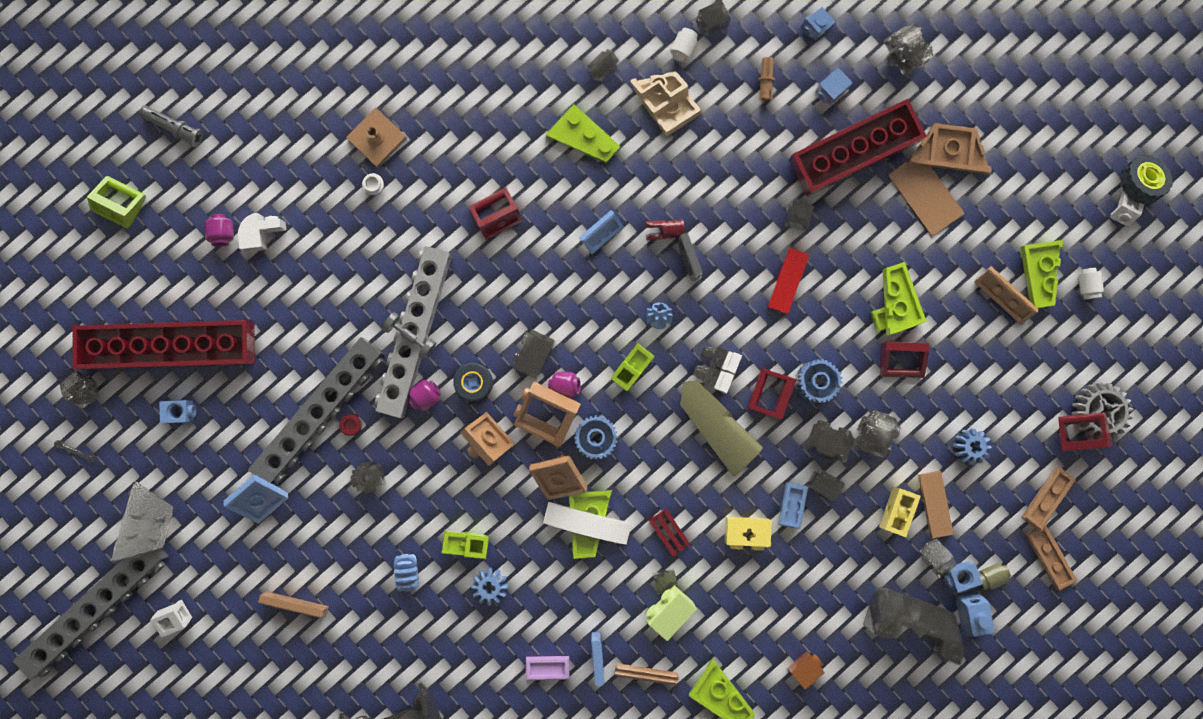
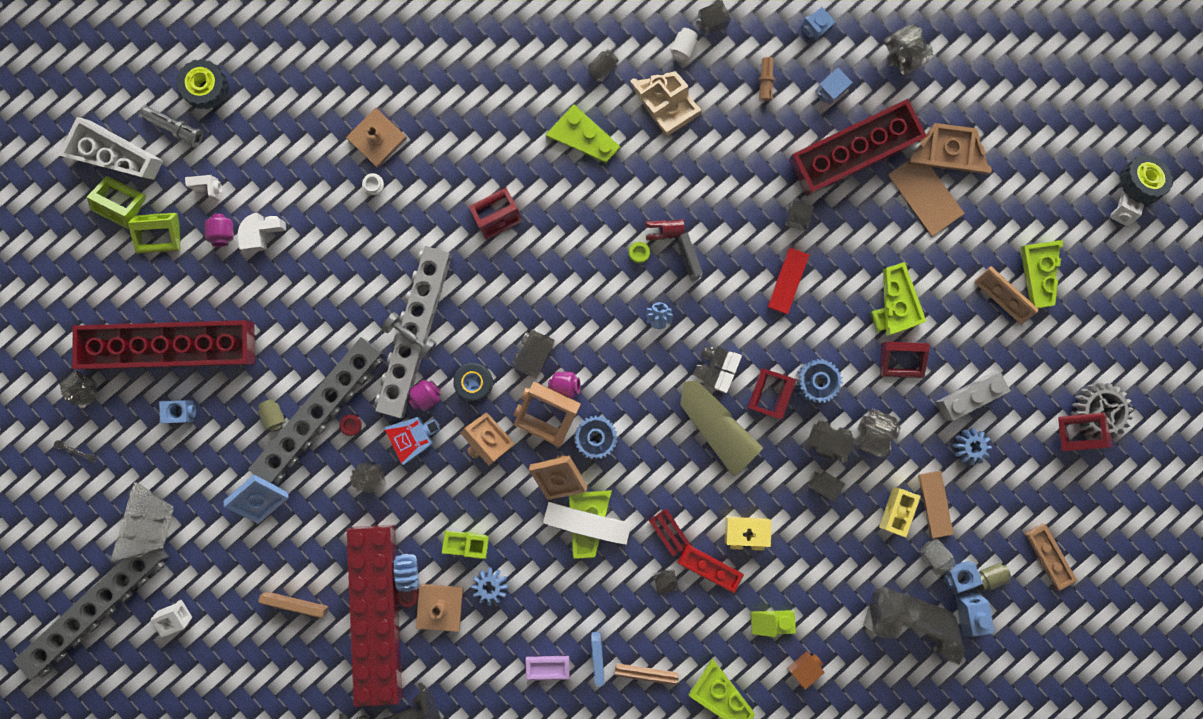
(101, 147): none -> white wedge
(155, 221): none -> lime tile
(193, 75): none -> black wheel
(201, 183): none -> white bracket
(271, 415): none -> olive brick
(374, 615): none -> dark red brick
(408, 599): none -> dark red tile
(411, 437): none -> torso
(439, 607): none -> medium nougat tile
(601, 232): medium blue plate -> none
(632, 367): lime brick -> none
(639, 252): none -> lime tile
(670, 612): yellowish green brick -> none
(710, 568): none -> red tile
(773, 623): none -> lime slope
(793, 505): medium blue plate -> none
(972, 396): none -> light grey brick
(1048, 498): medium nougat tile -> none
(1091, 283): white brick -> none

